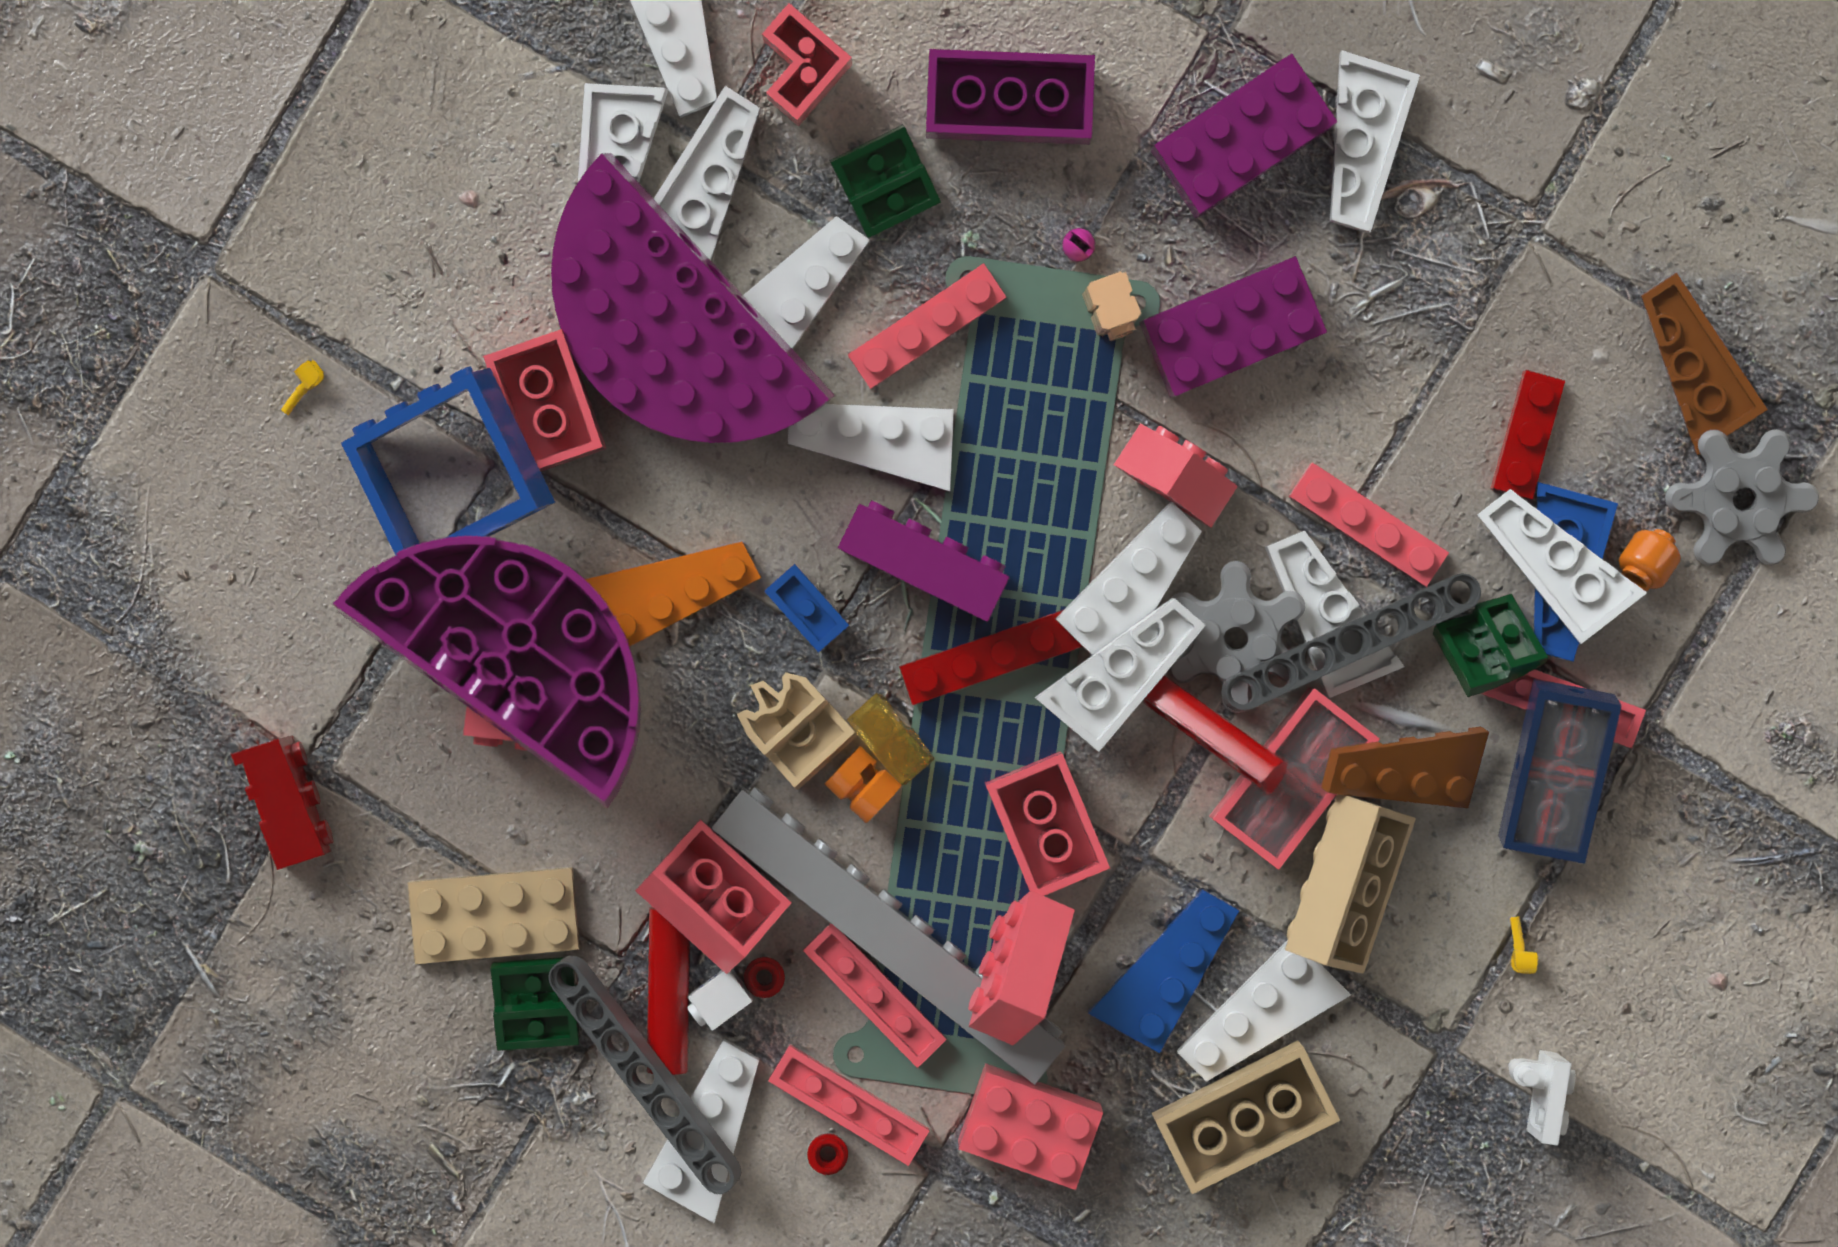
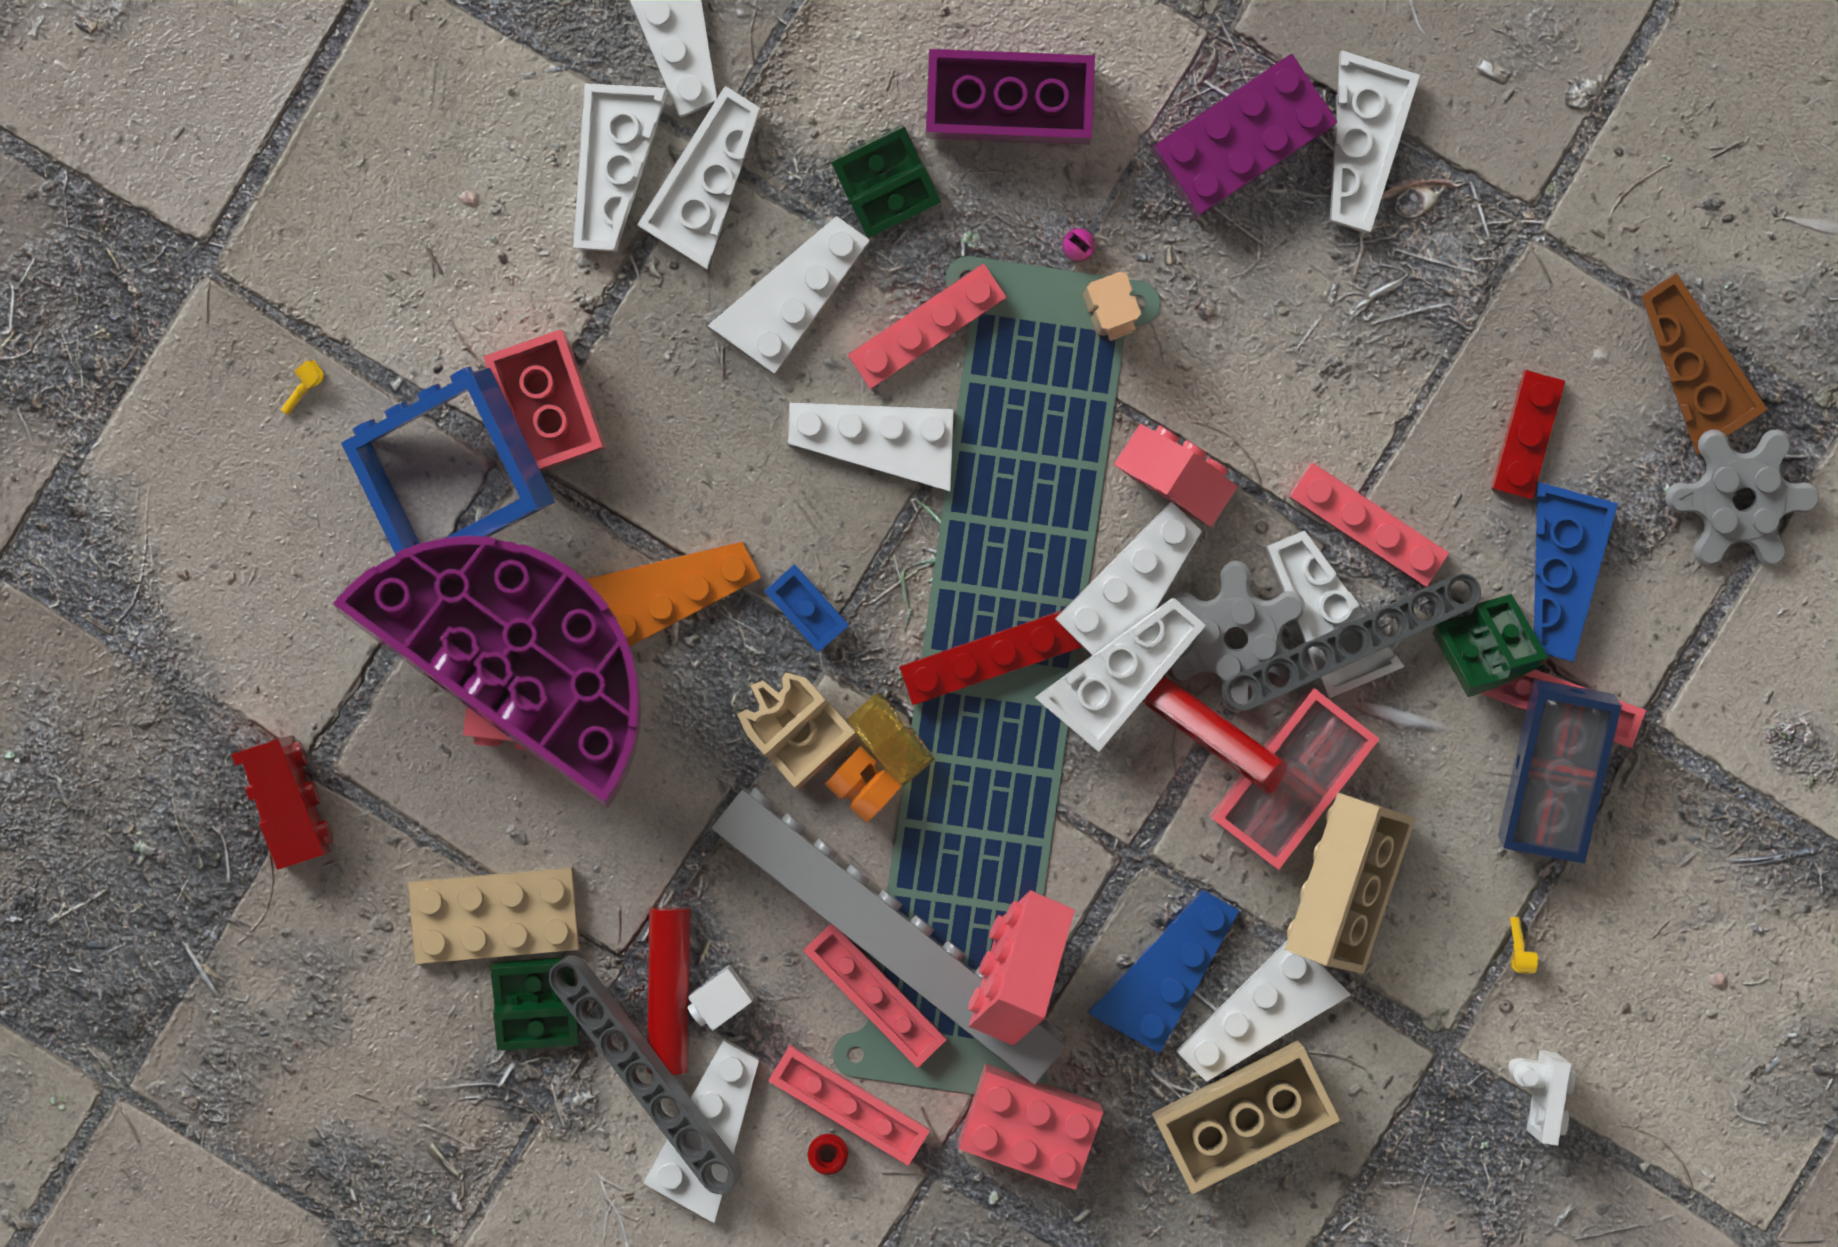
(665, 324): magenta brick -> none
(713, 897): coral brick -> none
(764, 990): red plate -> none
(813, 60): coral brick -> none
(924, 562): magenta brick -> none
(1047, 825): coral brick -> none
(1233, 327): magenta brick -> none
(1413, 770): dark orange wing -> none
(1567, 575): white wing -> none
(1650, 559): orange head -> none

